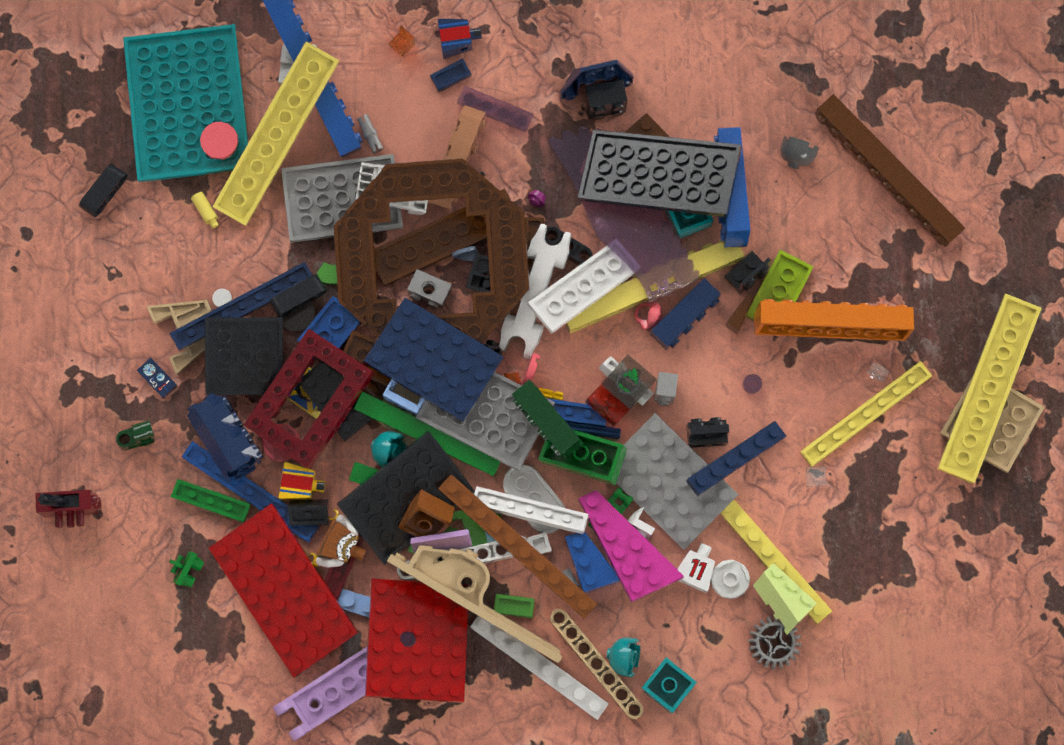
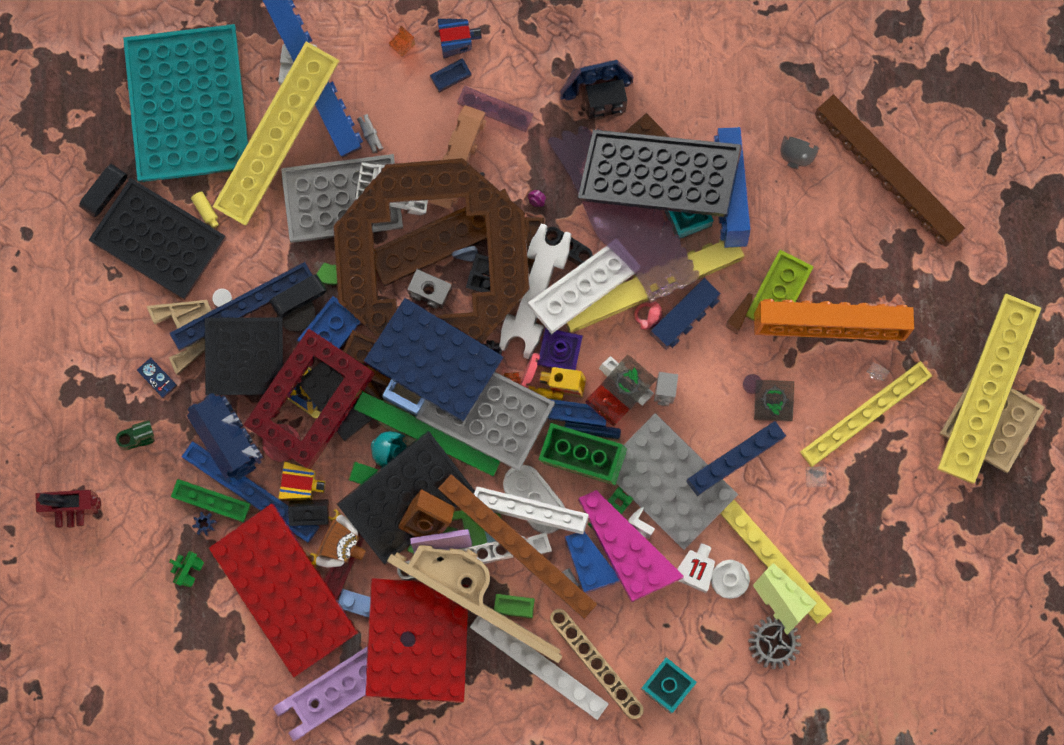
(157, 238): none -> black plate
(205, 529): none -> dark blue gear
(219, 140): coral tile -> none
(545, 416): dark green brick -> none
(560, 350): none -> dark purple plate
(572, 381): none -> yellow torso
(624, 656): teal cylinder -> none
(698, 430): black brick -> none
(747, 271): black bracket -> none
(774, 400): none -> clear smoke slope

